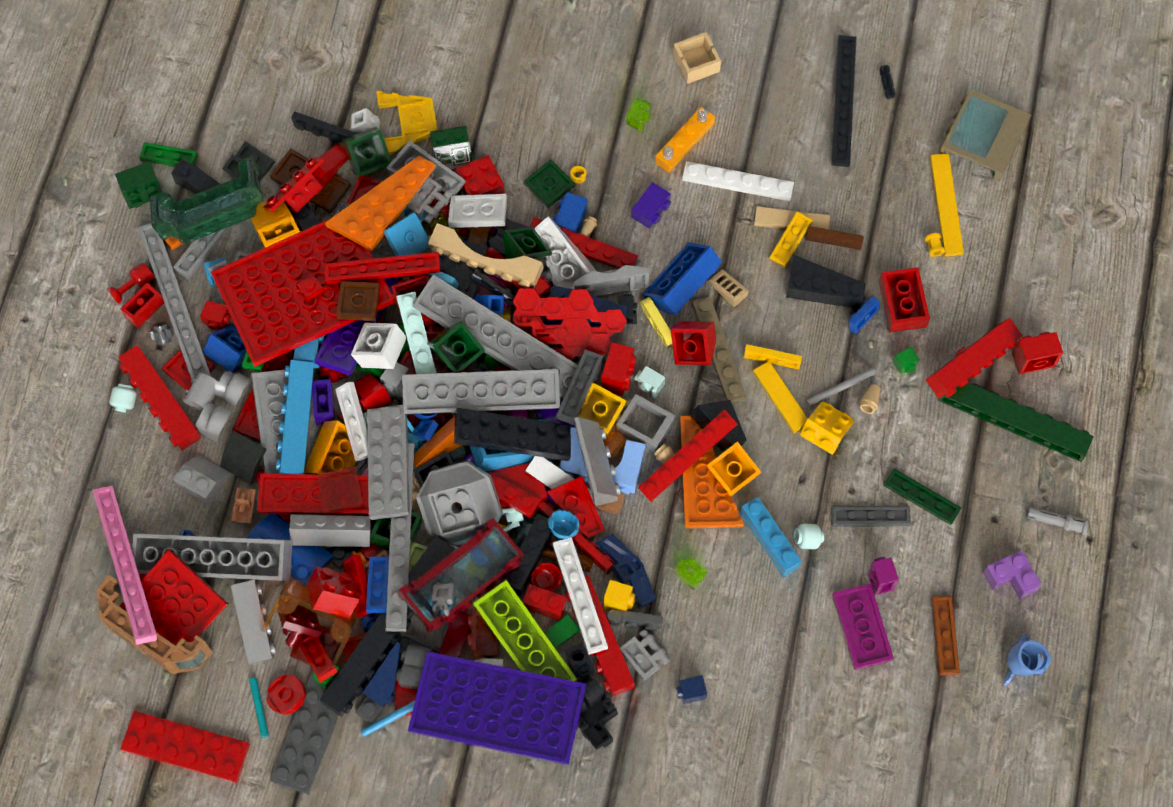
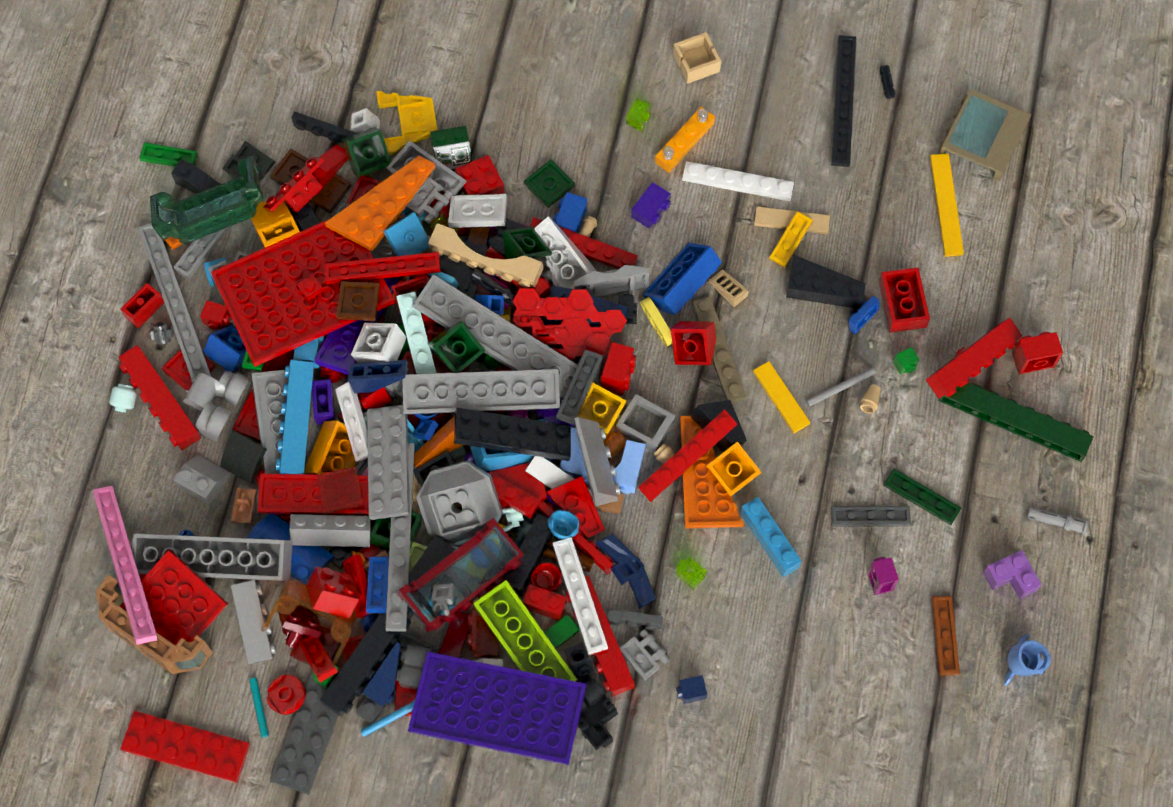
(138, 184): dark green brick -> none
(139, 276): red piece -> none
(375, 375): none -> dark blue slope
(578, 169): yellow bush -> none
(619, 597): yellow brick -> none
(650, 381): light aqua brick -> none
(775, 357): yellow tile -> none
(808, 536): light aqua head -> none
(826, 427): yellow bracket -> none
(834, 238): reddish brown tile -> none
(862, 626): magenta plate -> none
(934, 244): yellow bush -> none

